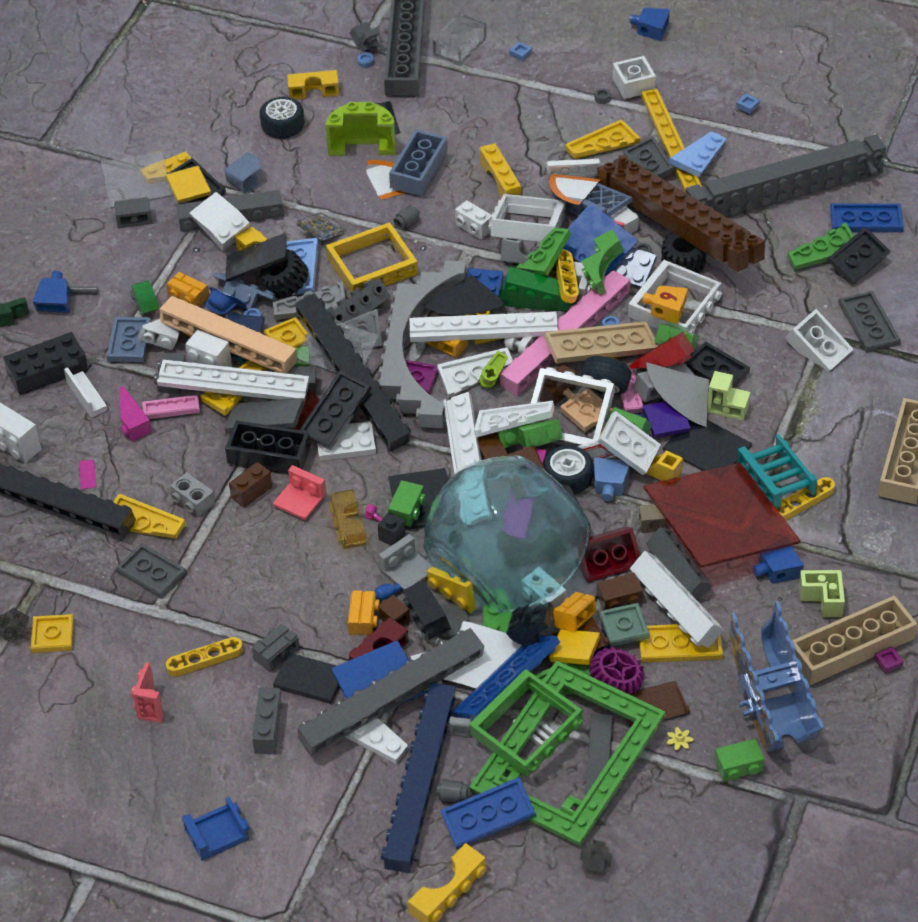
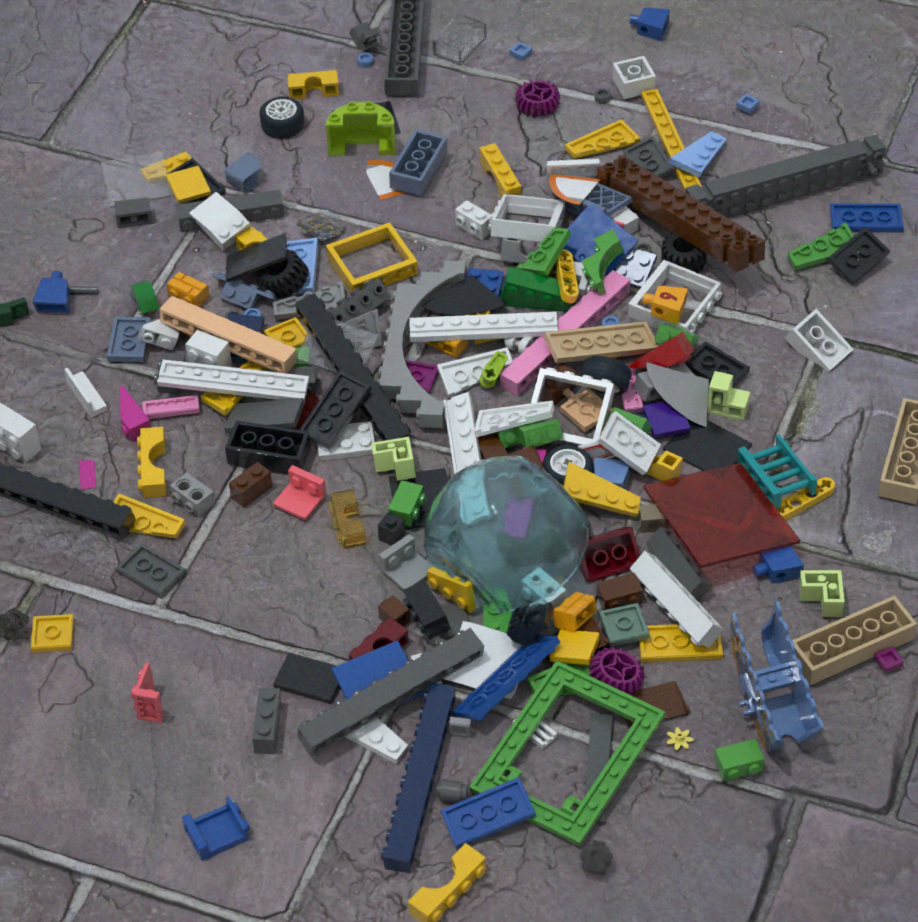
(45, 363): black brick -> none
(152, 478): none -> yellow arch
(203, 654): yellow beam -> none
(223, 303): blue piece -> none
(275, 647): dark grey brick -> none
(362, 613): light orange brick -> none
(371, 512): dark pink hand -> none
(386, 591): blue cylinder -> none
(394, 455): none -> yellowish green brick
(406, 217): dark grey brick -> none
(505, 700): bright green window -> none
(537, 98): none -> magenta gear
(598, 492): none -> yellow wing
(869, 321): dark grey tile -> none

